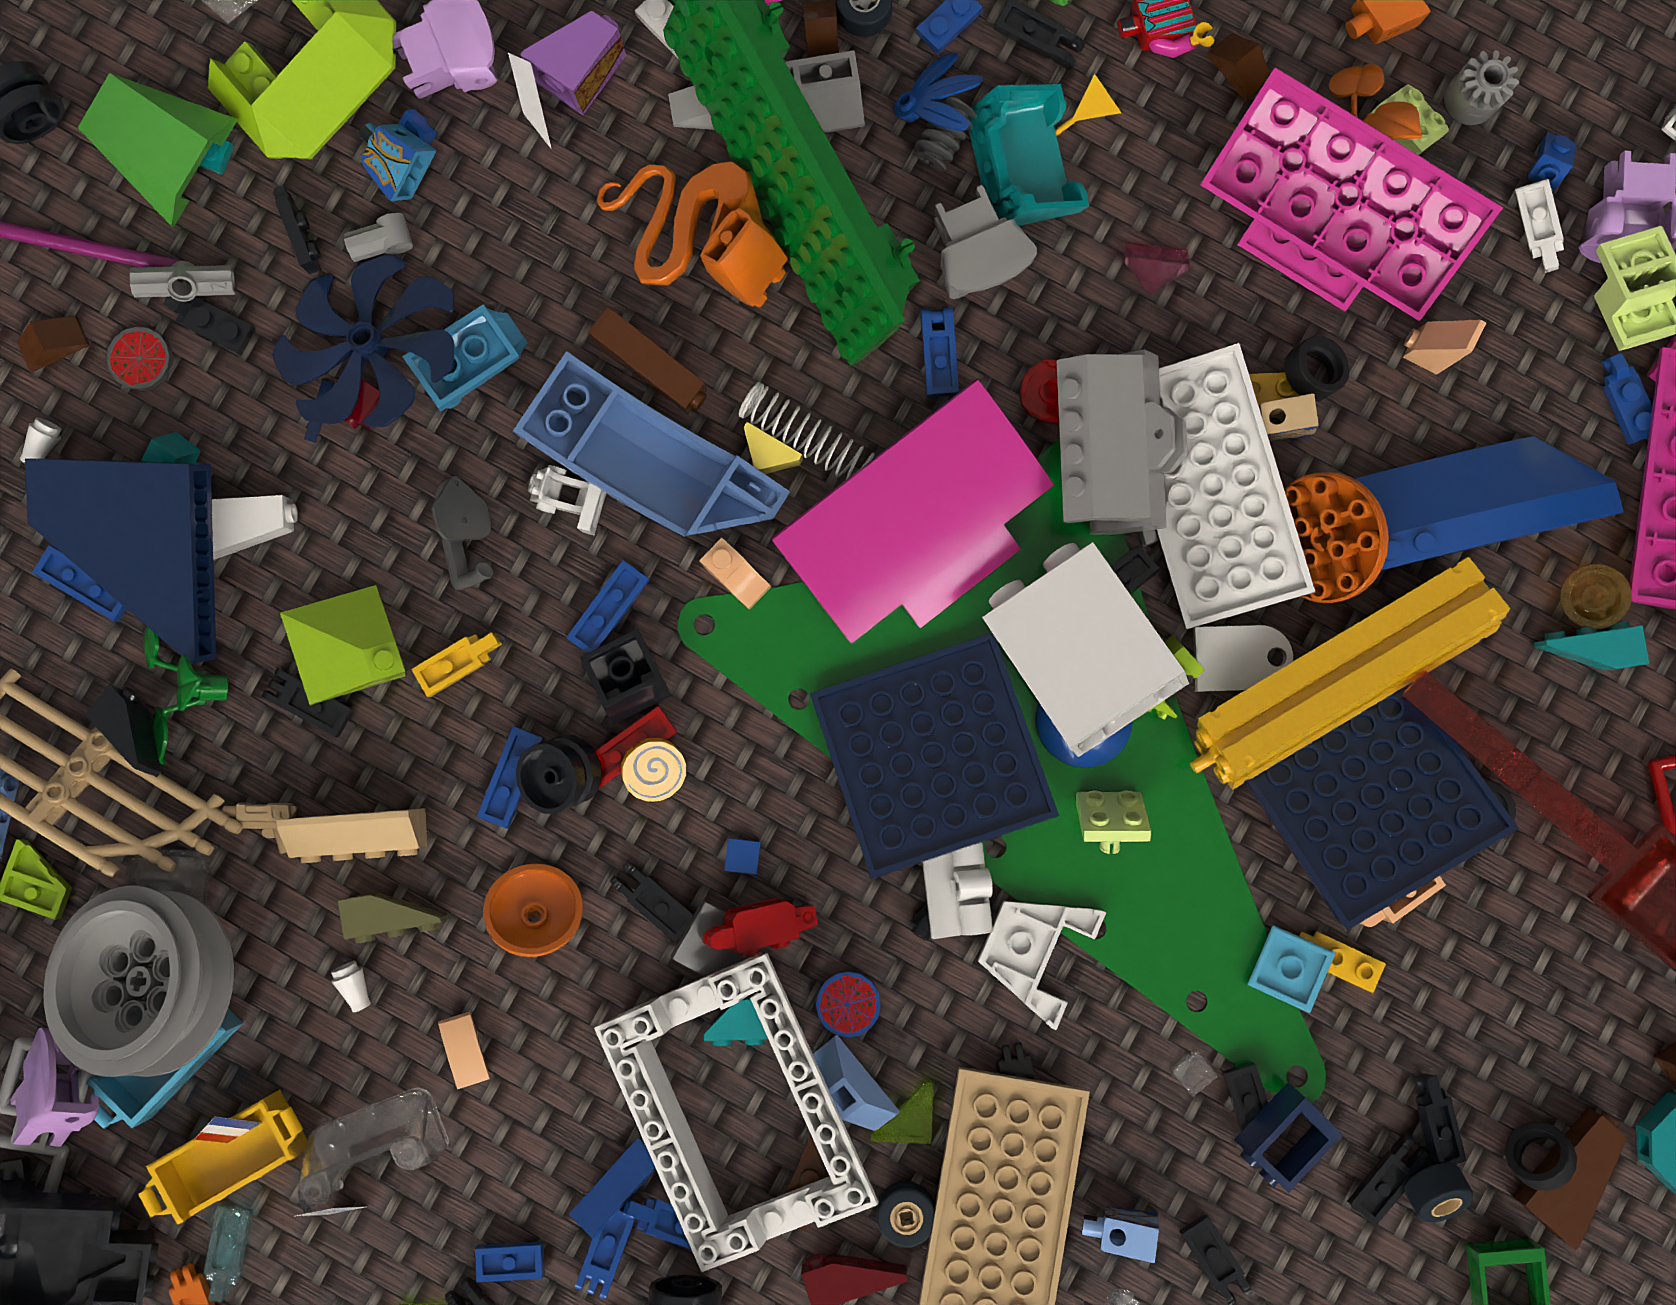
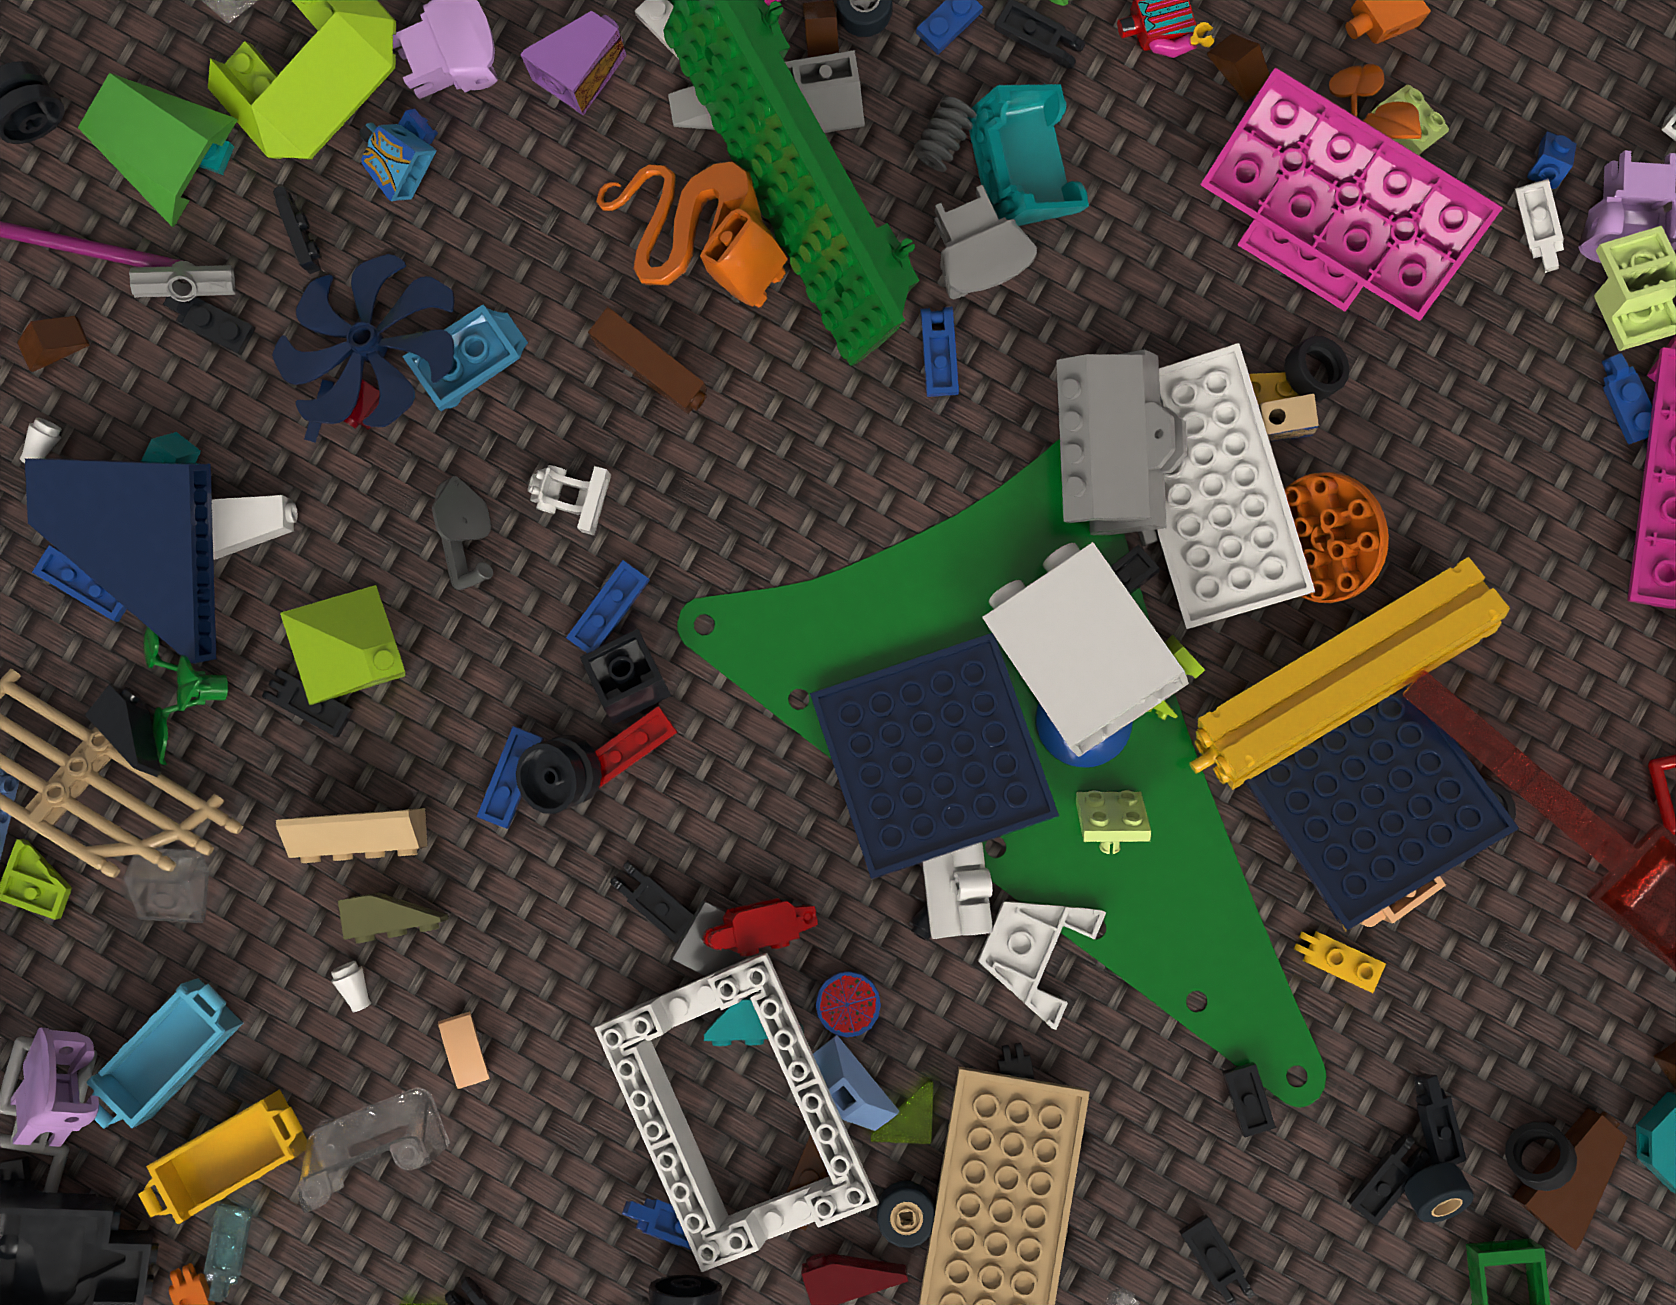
(138, 982): light grey wheel -> none
(139, 358): tile -> none
(225, 1129): sticker -> none
(262, 817): tan piece -> none
(330, 1211): white sticker -> none
(386, 236): light grey piece -> none
(455, 662): yellow hinge -> none
(509, 1261): blue plate -> none
(528, 94): white sticker -> none
(528, 893): orange dish -> none
(605, 1254): blue hinge -> none
(614, 1189): blue tile -> none
(644, 455): medium blue slope -> none
(653, 769): yellow tile -> none
(735, 573): light nougat arch -> none
(742, 856): blue tile -> none
(750, 406): white piece -> none
(768, 452): light yellow slope -> none
(918, 518): dark pink slope -> none
(922, 99): blue plant -> none
(1040, 392): red tile -> none
(1094, 104): yellow piece -> none
(1137, 1237): light blue torso -> none
(1155, 264): clear pink slope -> none
(1194, 1072): clear tile -> none
(1236, 656): white tile -> none
(1272, 1122): dark blue window -> none
(1291, 968): medium azure tile -> none
(1442, 343): light nougat slope -> none
(1480, 88): light grey gear -> none
(1486, 498): blue slope -> none
(1596, 596): clear yellow cone -> none
(1603, 650): teal slope -> none

